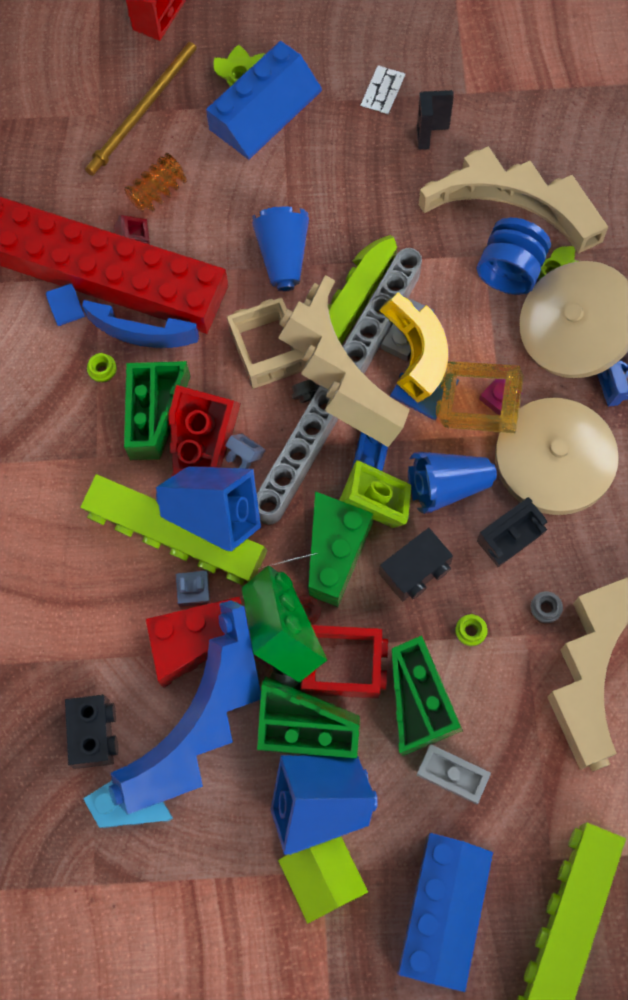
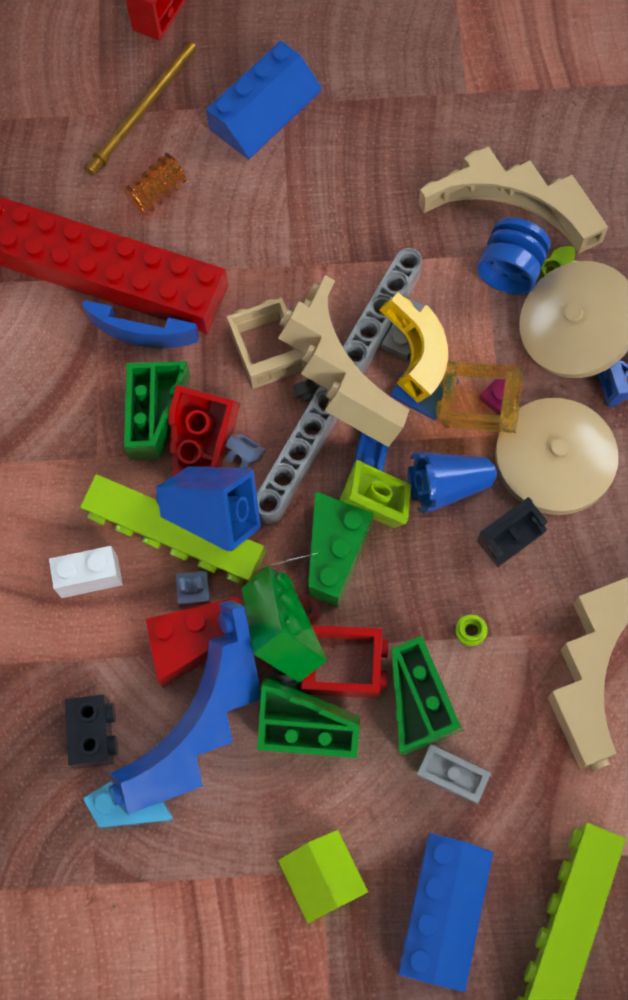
(65, 304): blue slope -> none
(85, 572): none -> white brick
(96, 362): lime plate -> none
(132, 228): dark red slope -> none
(236, 65): lime plate -> none
(282, 244): blue cone -> none
(320, 800): blue slope -> none
(361, 284): lime brick -> none
(383, 89): white sticker -> none
(416, 565): black brick -> none
(433, 114): black panel -> none
(551, 599): flat silver plate -> none

